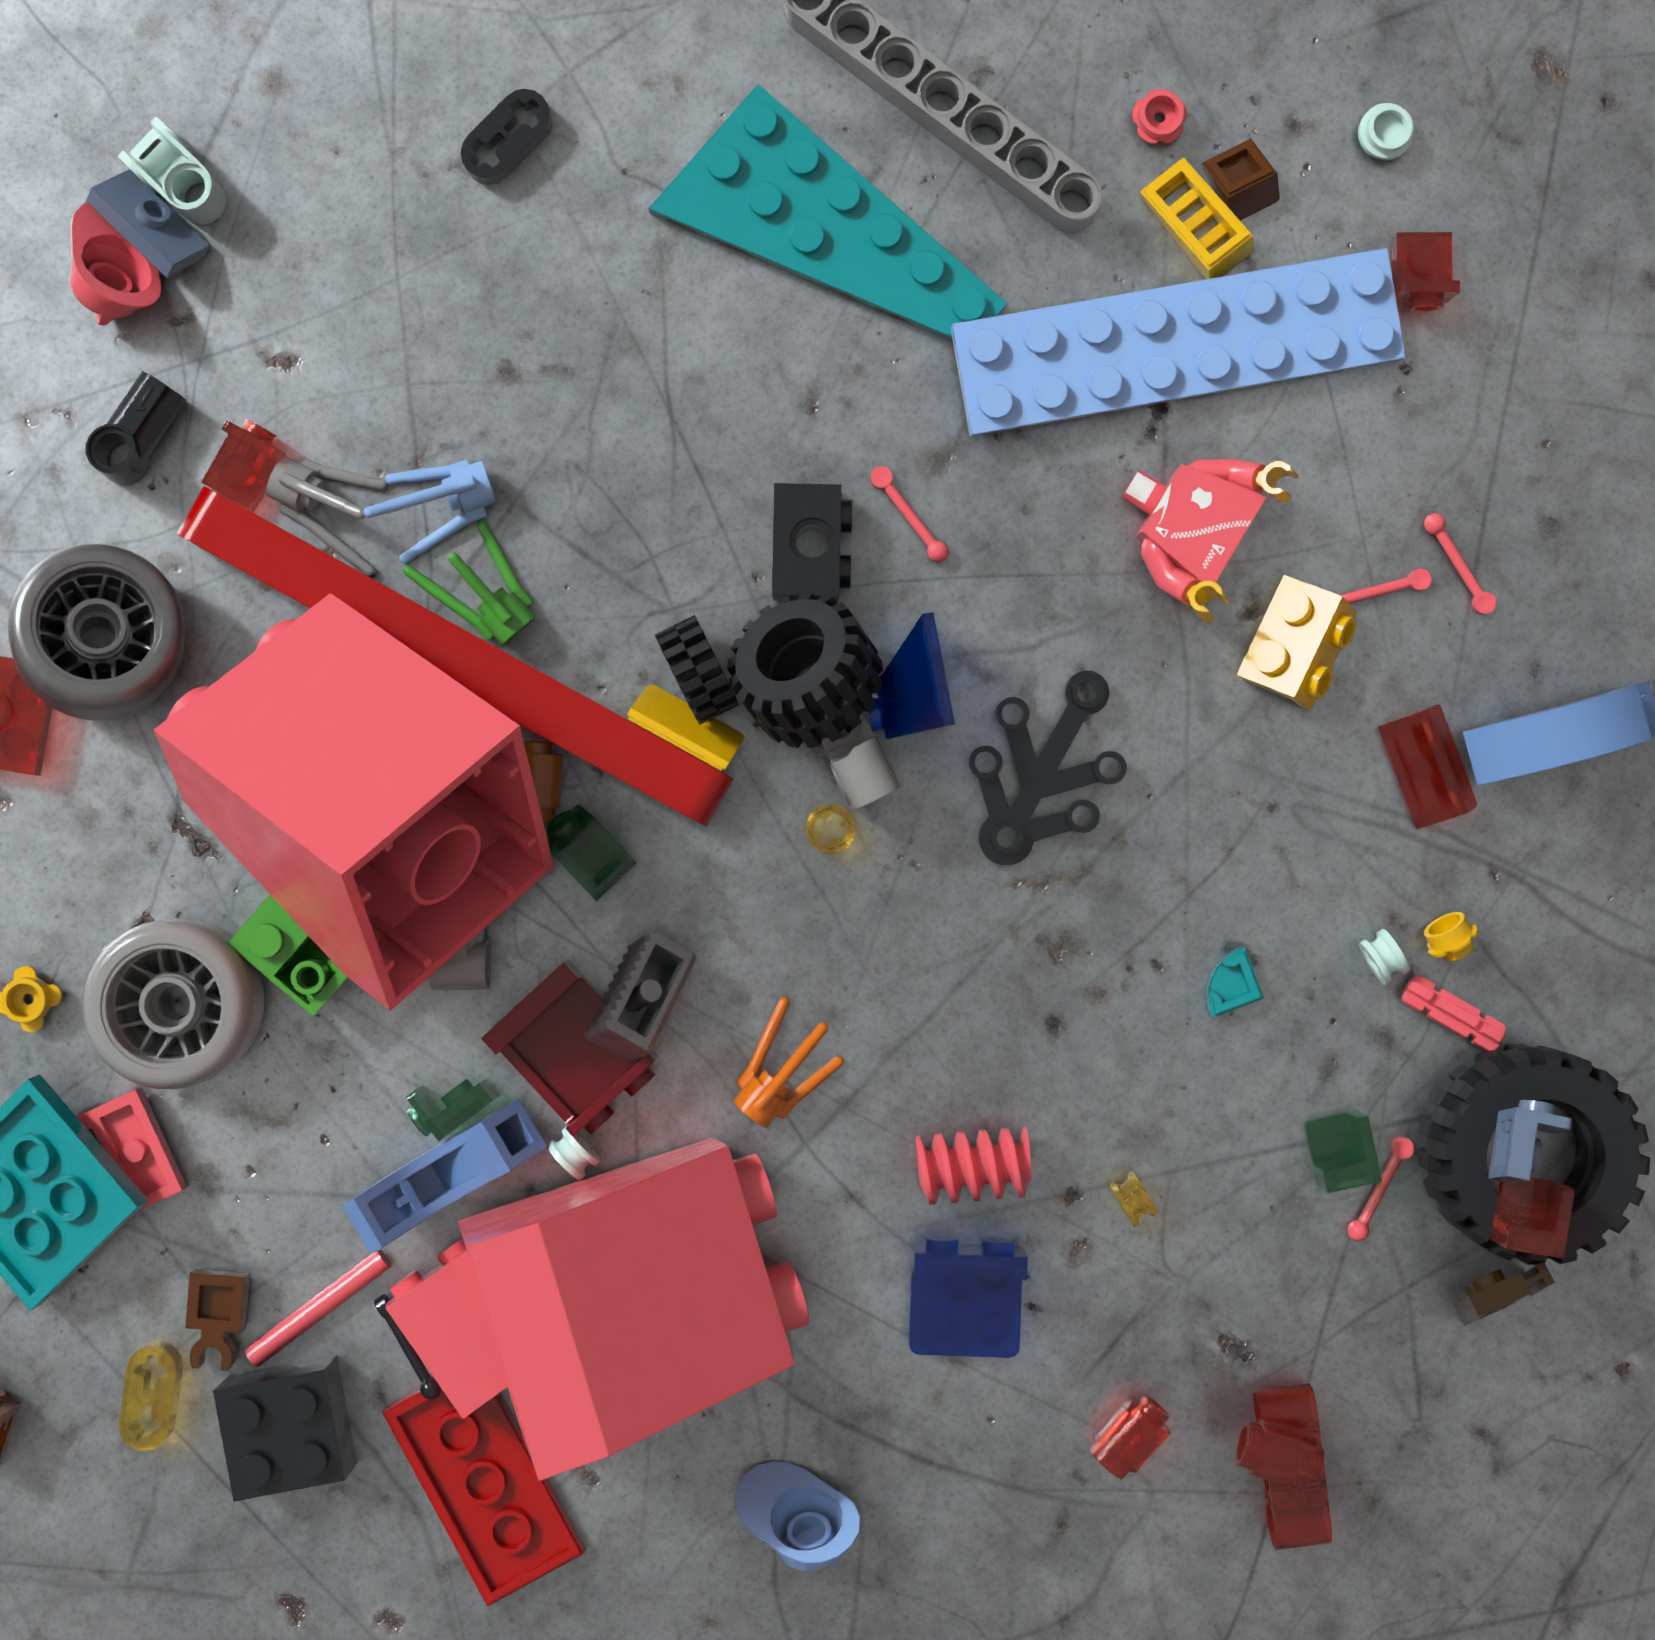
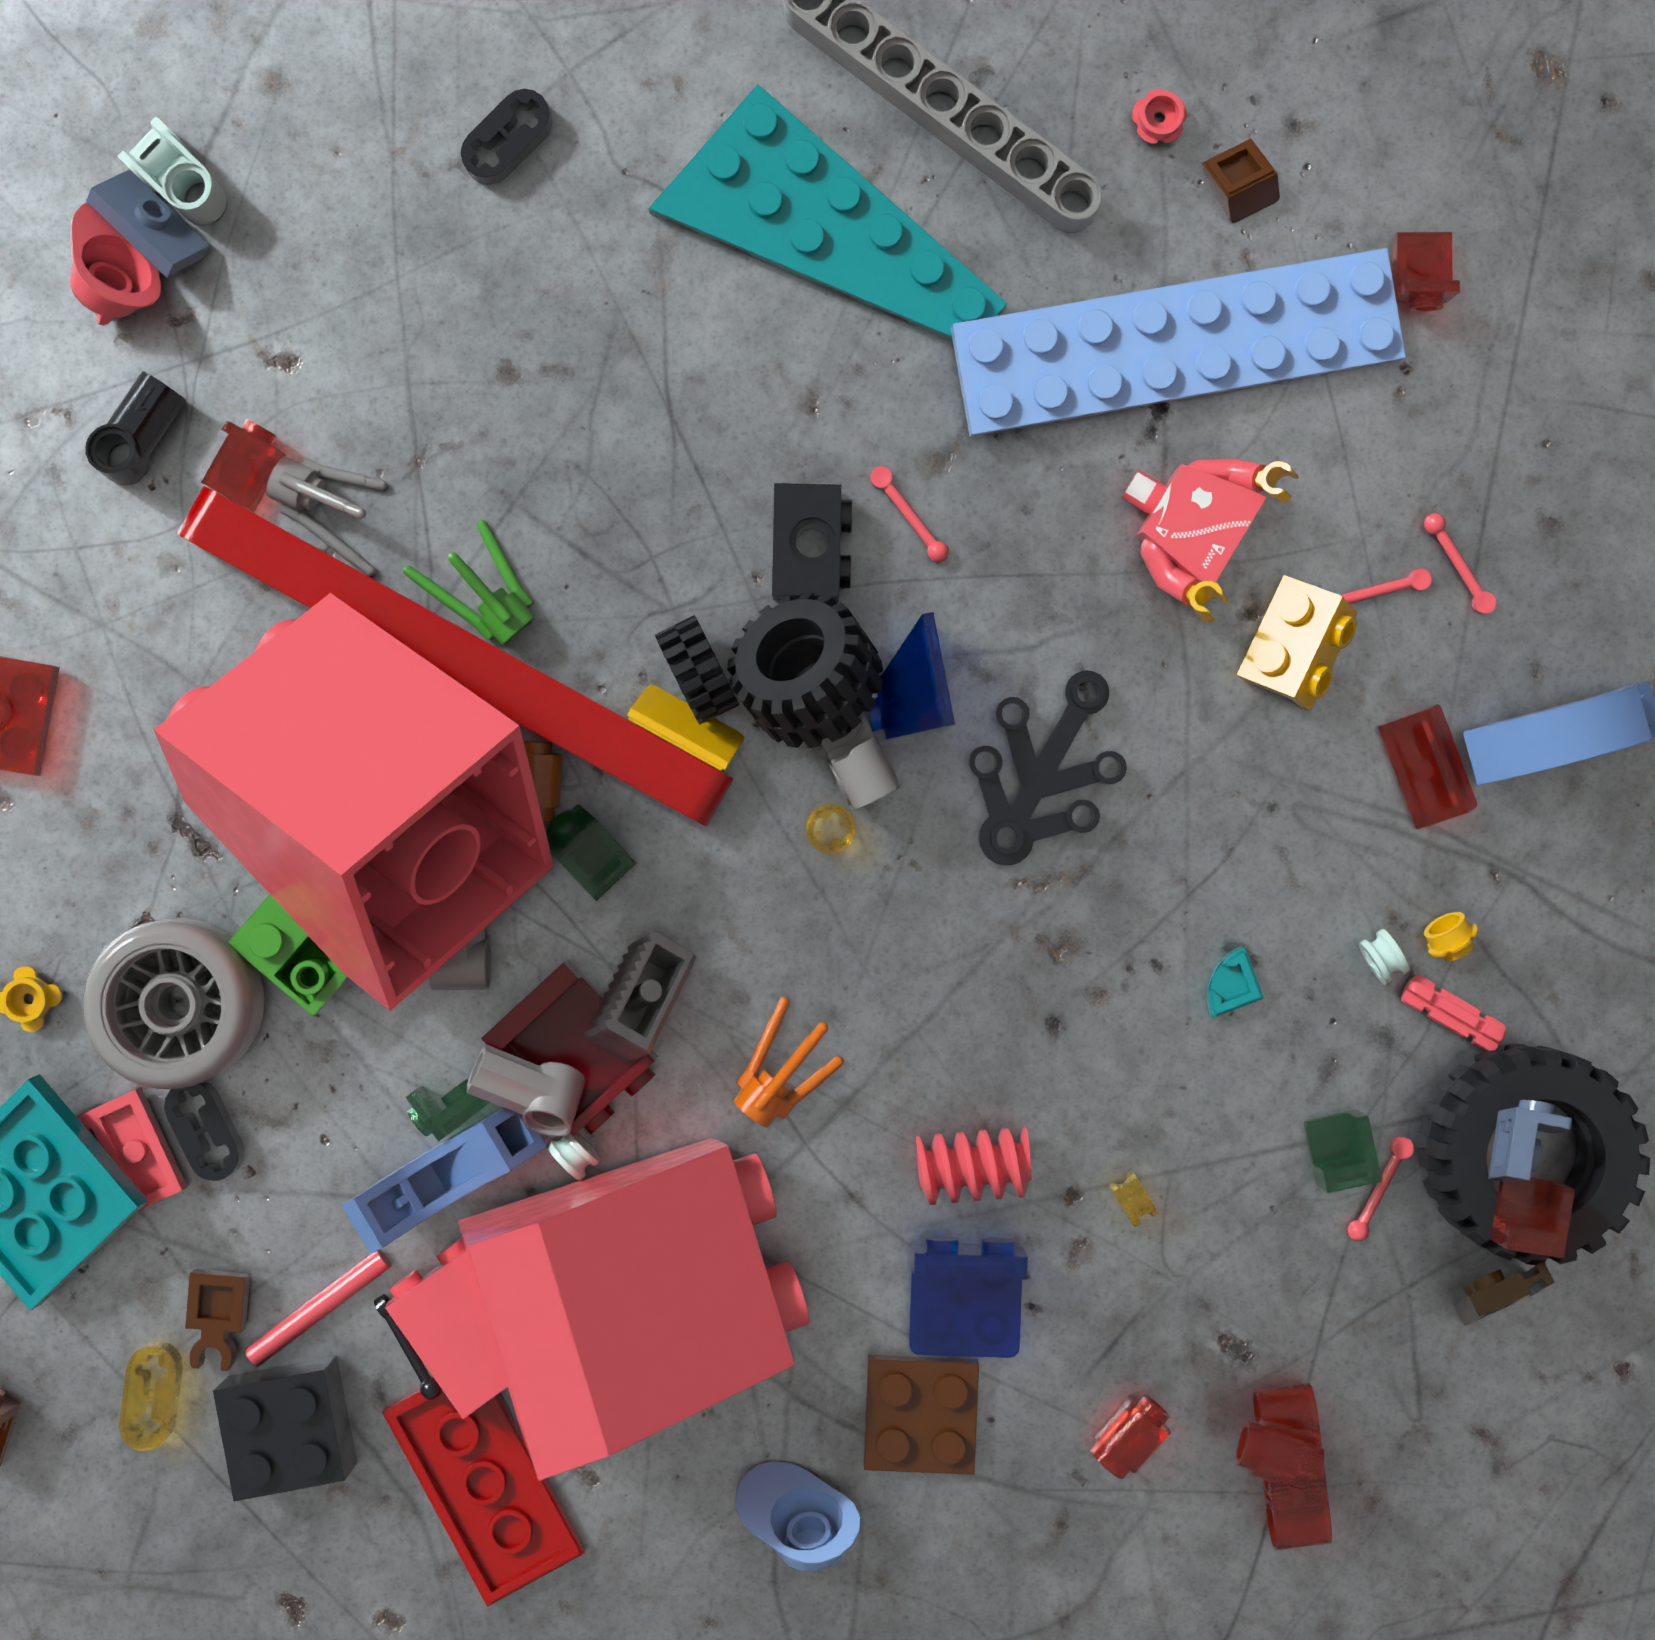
(87, 590): flat silver wheel -> none
(192, 1136): none -> black beam
(463, 485): light blue plant -> none
(542, 1093): none -> light grey piece
(921, 1414): none -> reddish brown plate
(1225, 257): yellow slope -> none
(1386, 131): light aqua plate -> none

